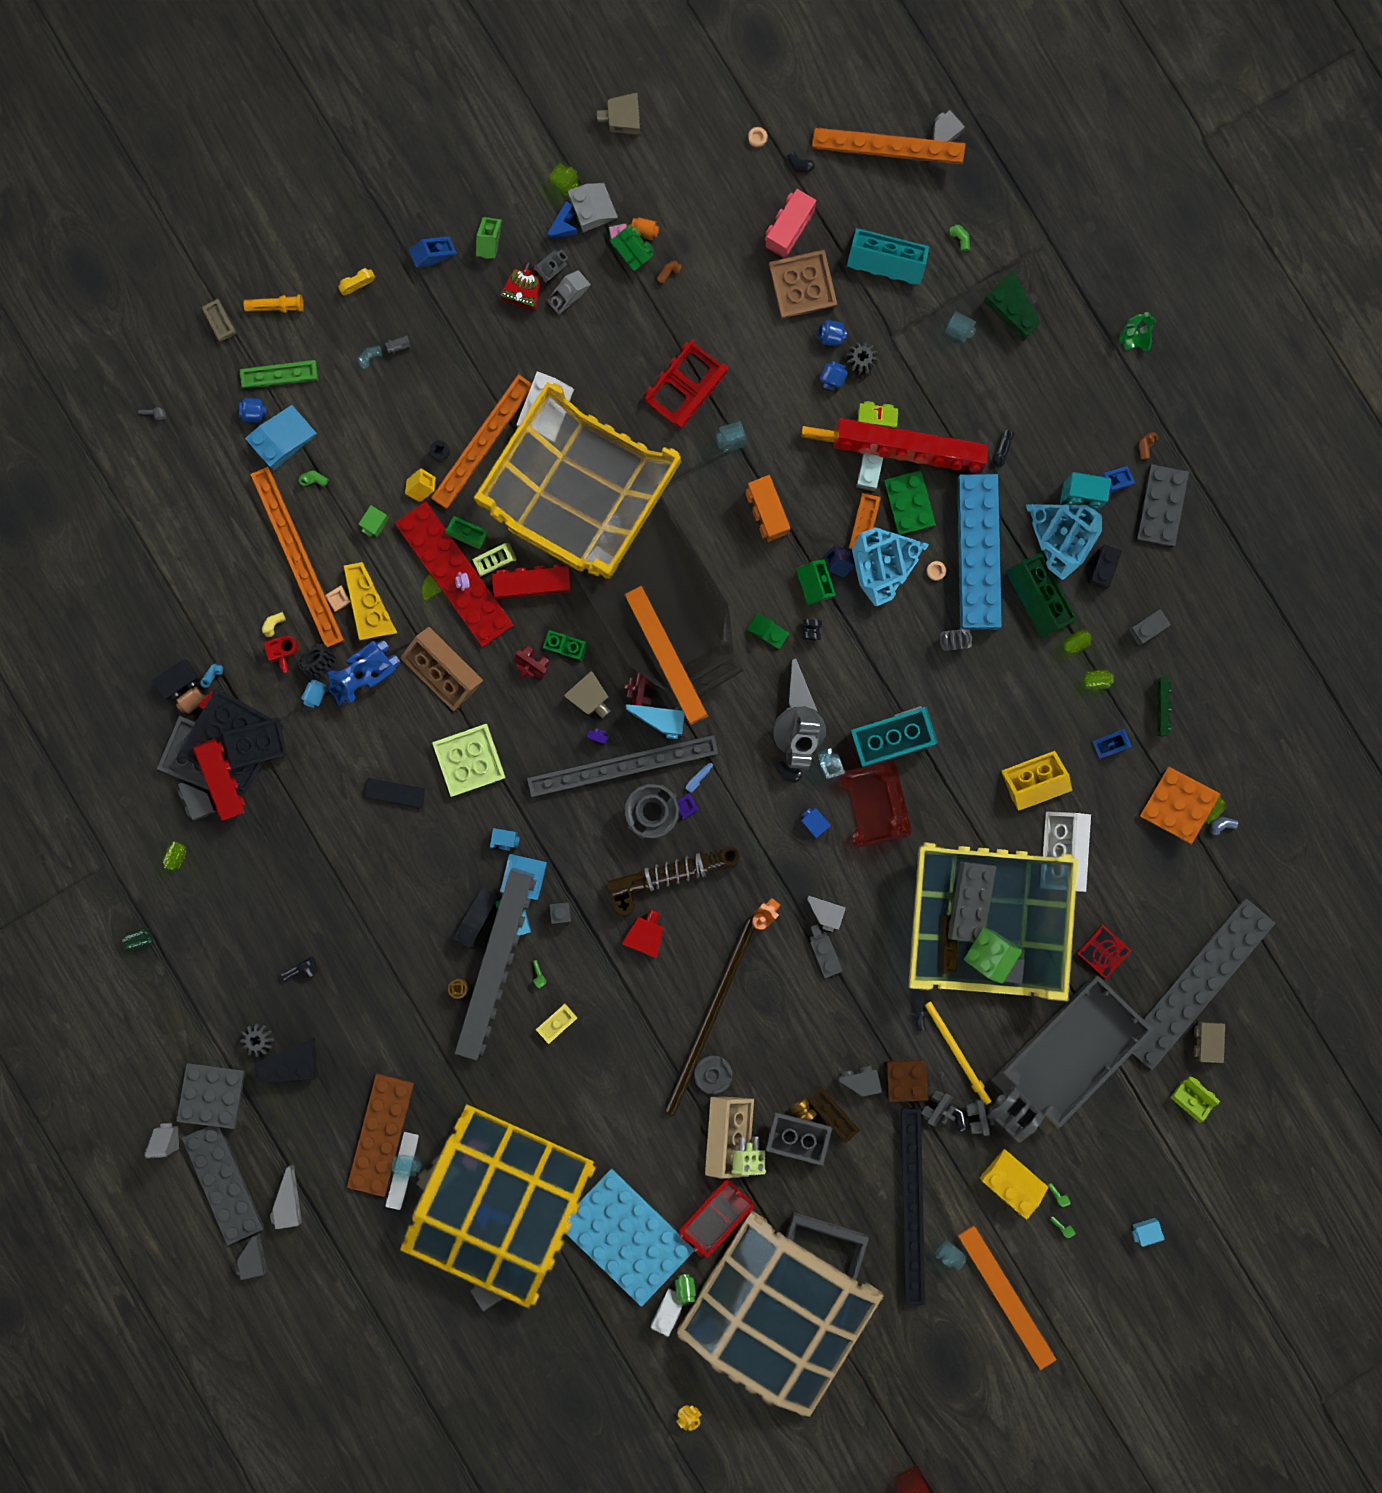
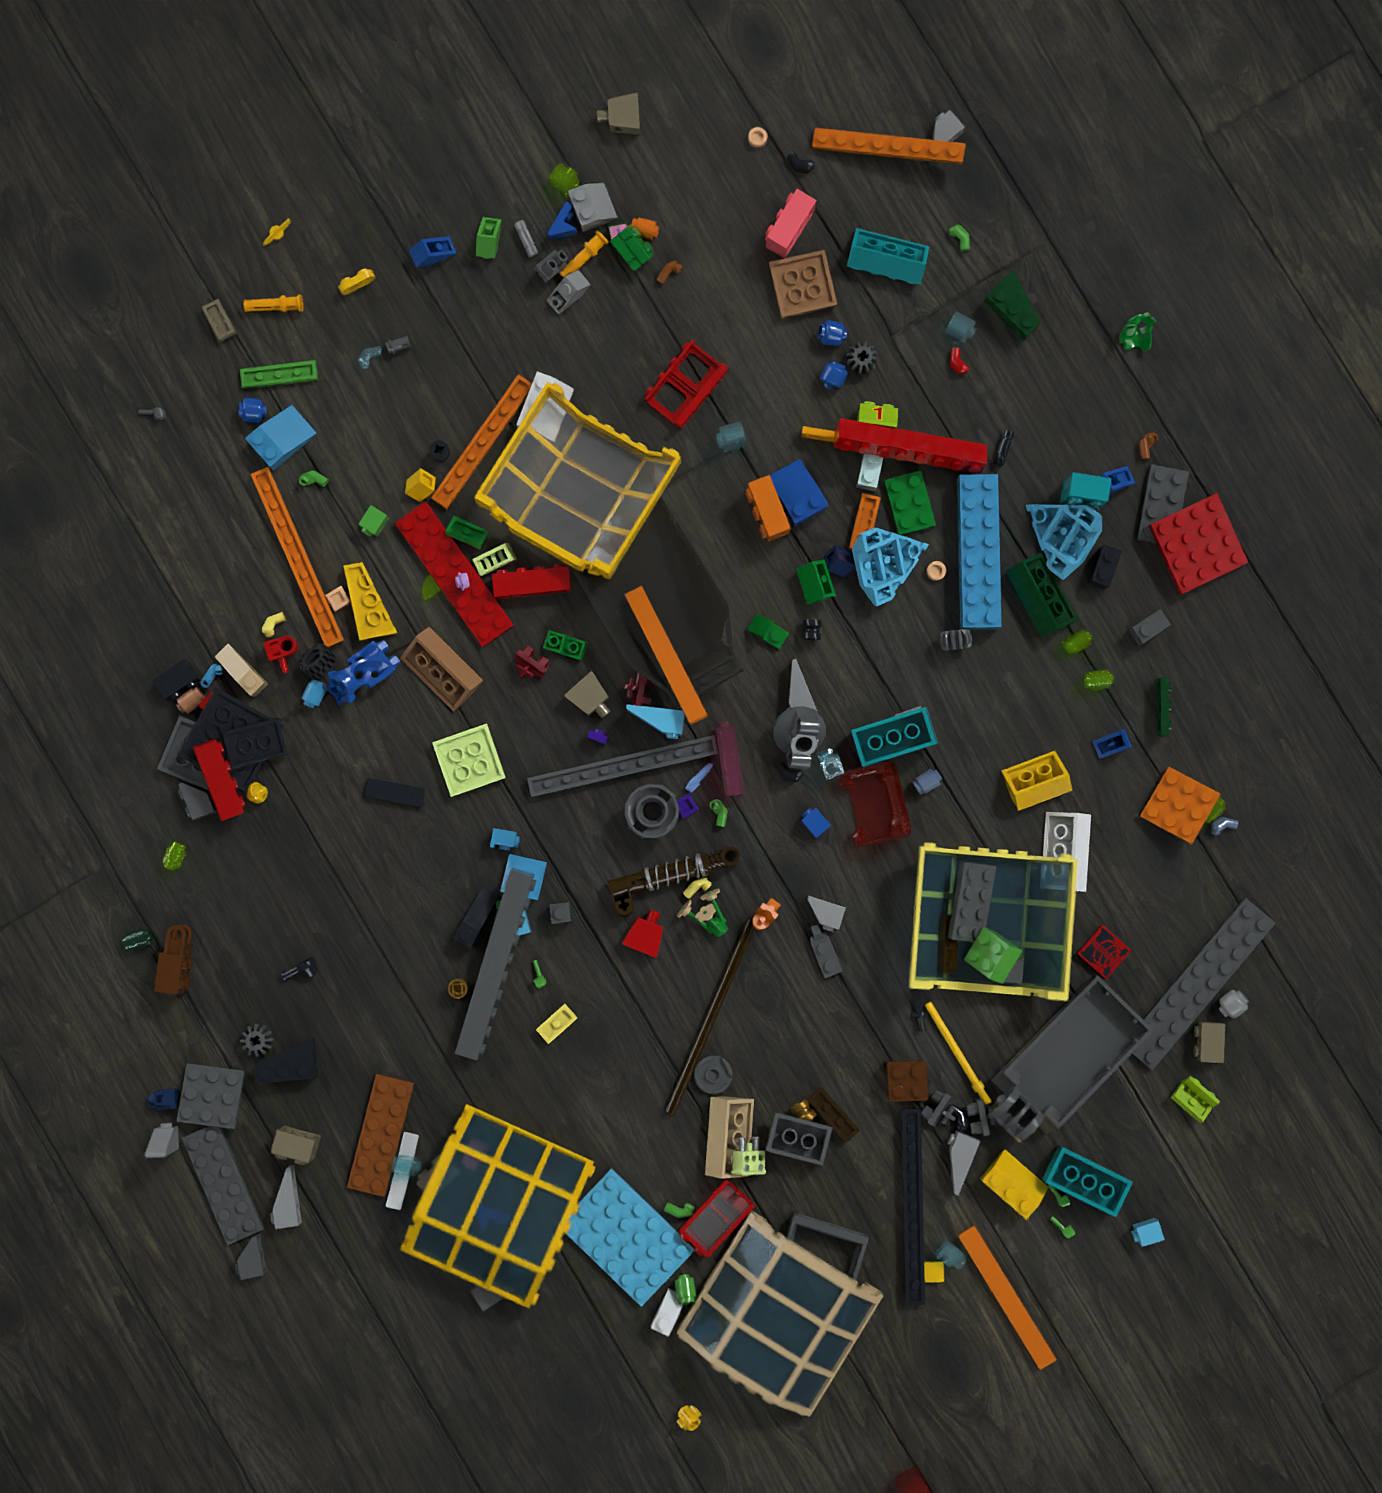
(163, 1099): none -> dark blue rock
(175, 962): none -> reddish brown brick
(241, 671): none -> tan slope
(256, 793): none -> yellow piece
(276, 232): none -> yellow piece
(295, 1145): none -> dark tan brick
(523, 288): torso -> none
(526, 238): none -> light grey axle
(590, 249): none -> light orange pin
(678, 1212): none -> bright green arm
(695, 885): none -> light yellow arm
(716, 925): none -> plant
(720, 810): none -> bright green arm
(729, 760): none -> clear pink slope
(798, 493): none -> blue slope
(862, 1082): dark grey slope -> none
(927, 781): none -> sand blue brick
(934, 1271): none -> yellow tile
(956, 363): none -> red arm
(961, 1154): none -> light grey slope
(1087, 1180): none -> teal brick
(1198, 543): none -> red plate
(1233, 1004): none -> light grey head

